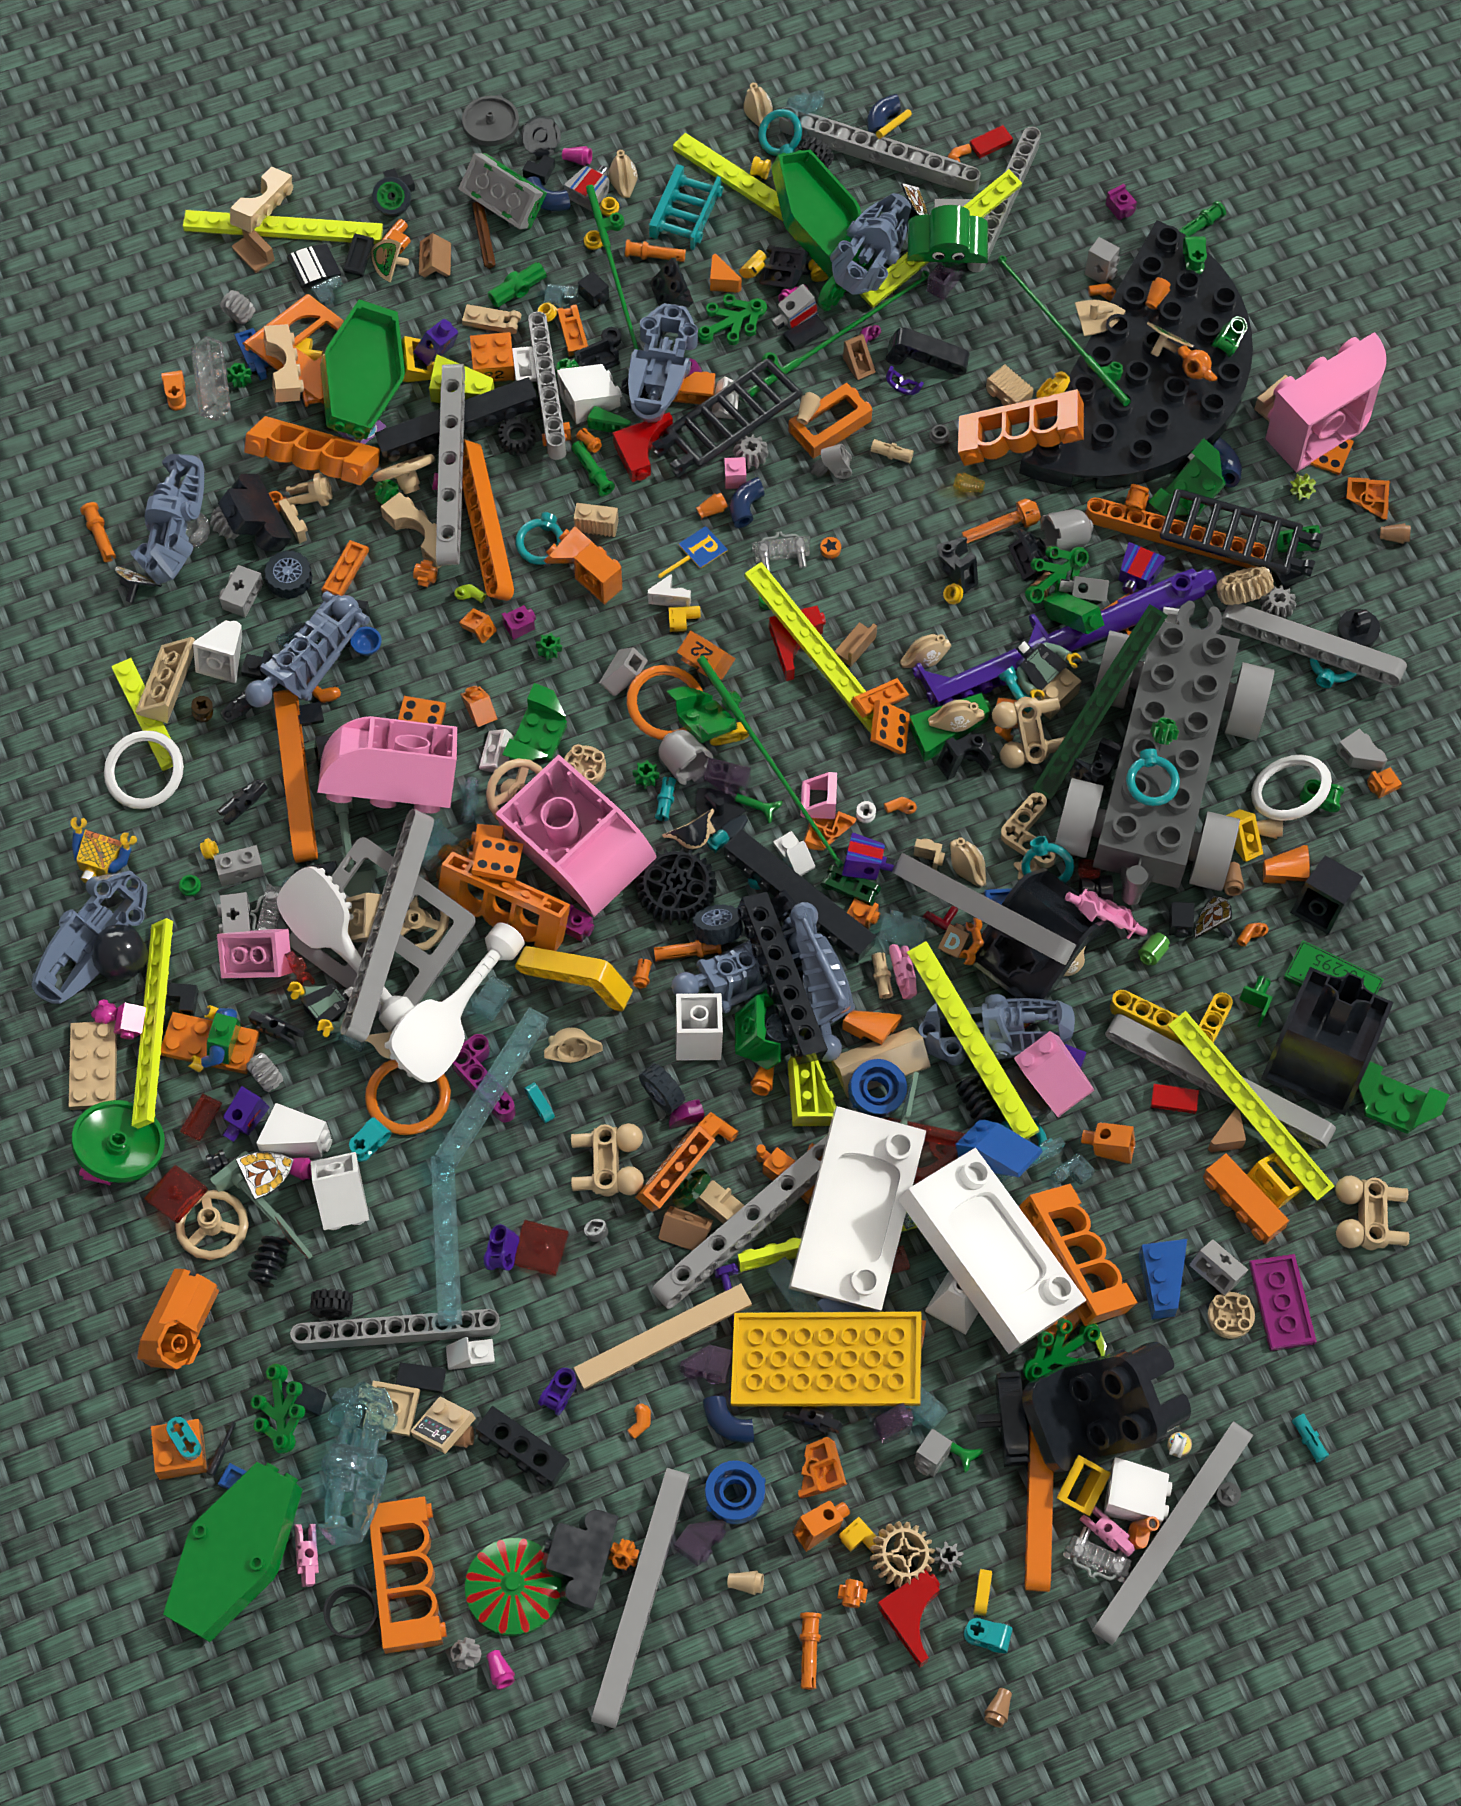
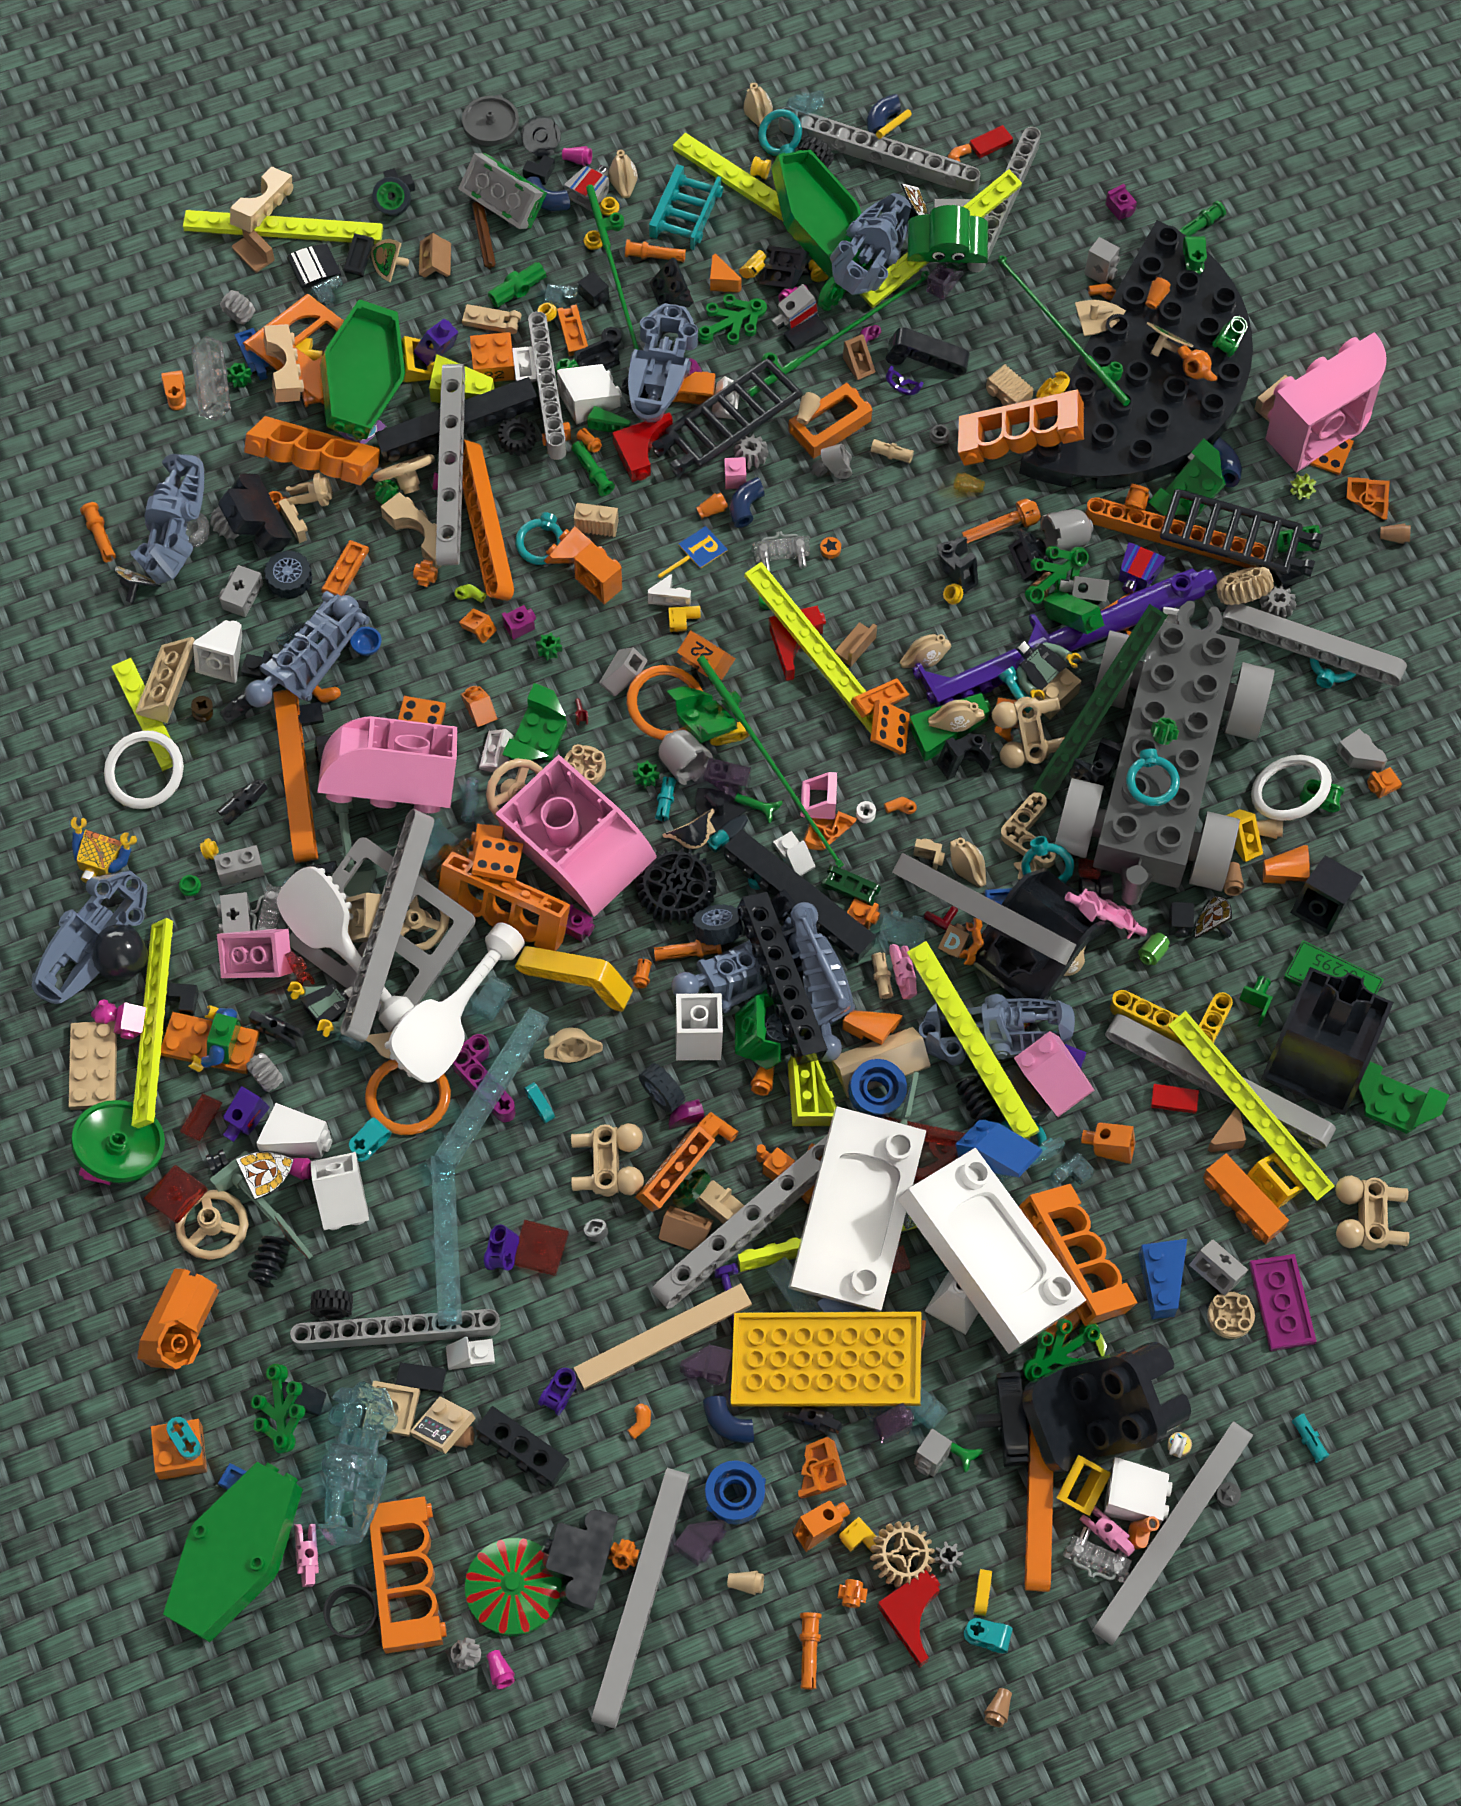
(220, 1452): black piece -> none
(396, 233): orange piece -> none
(580, 714): none -> dark red hand
(865, 858): dark purple torso -> none
(1252, 931): orange arm -> none
(1359, 627): black tile -> none

